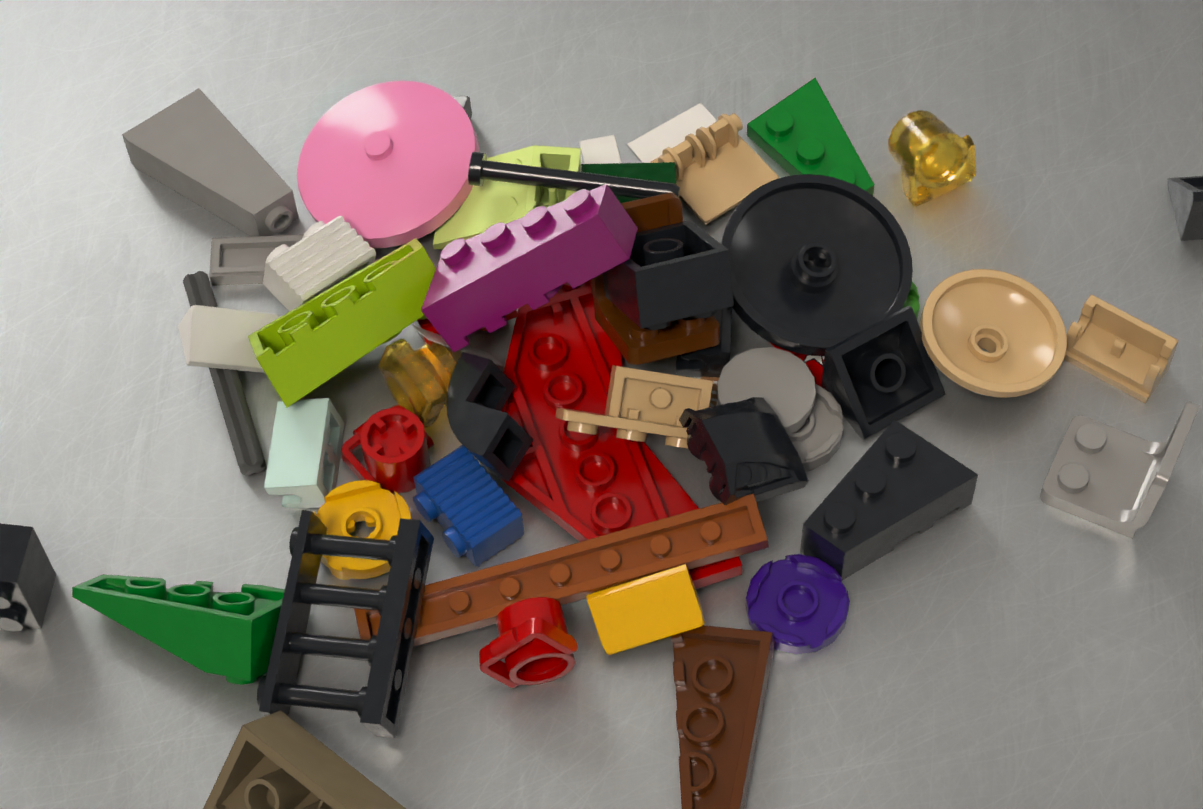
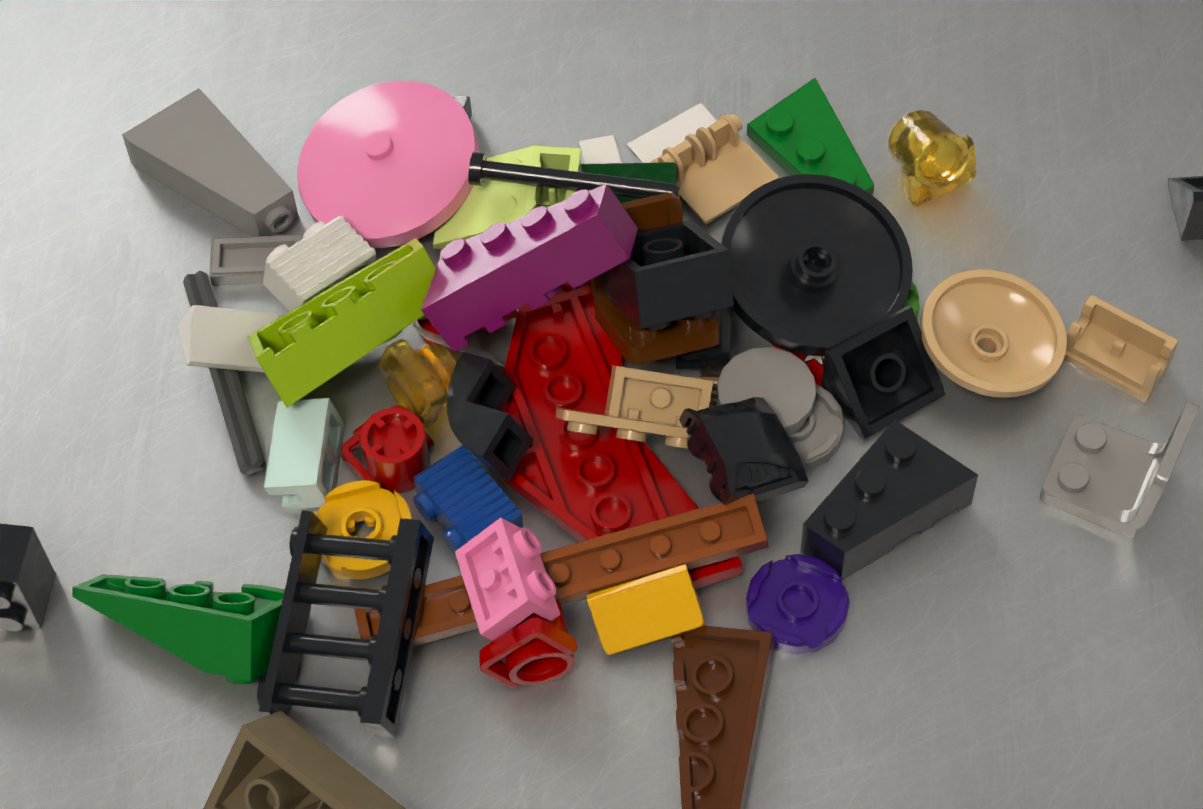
(506, 578): none -> bright pink bracket

